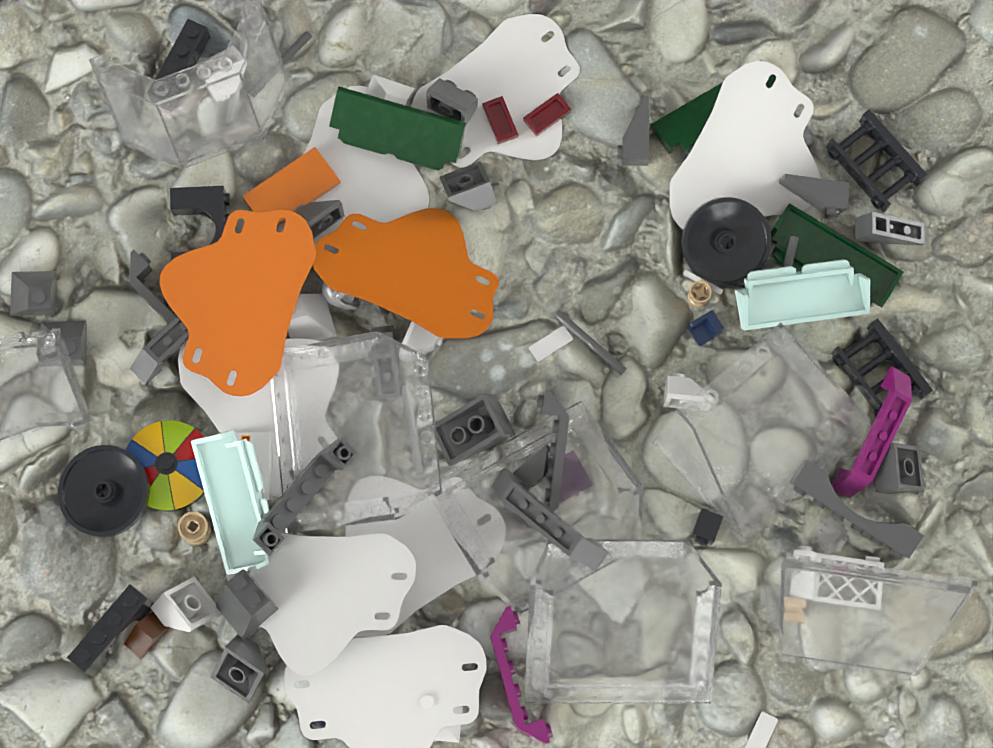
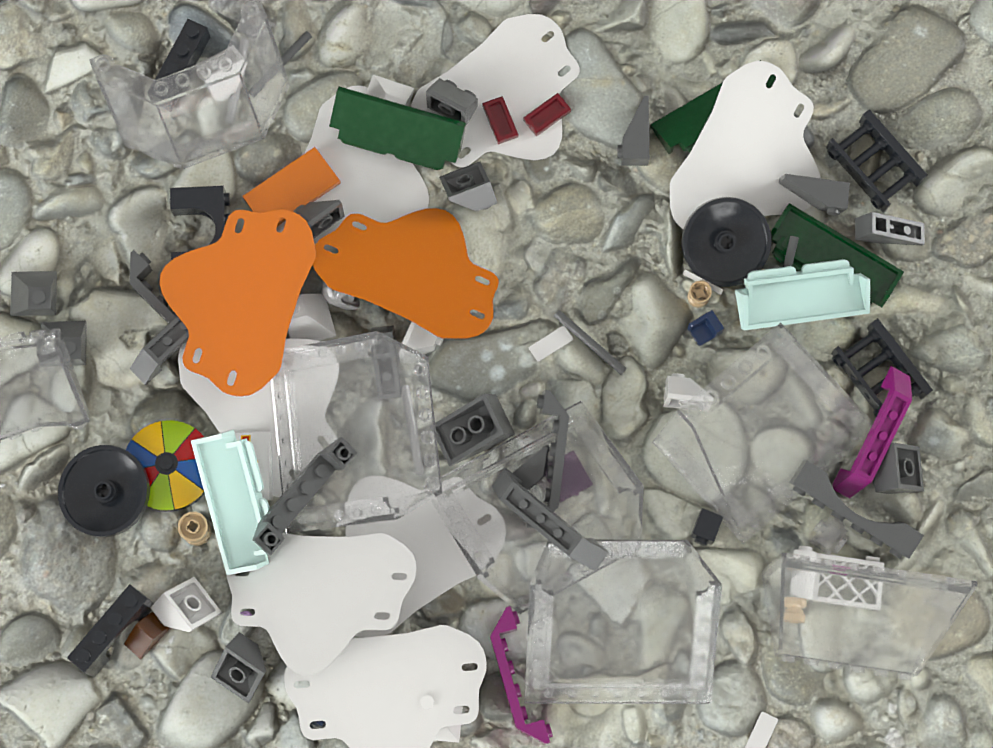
(245, 604): dark grey slope -> none

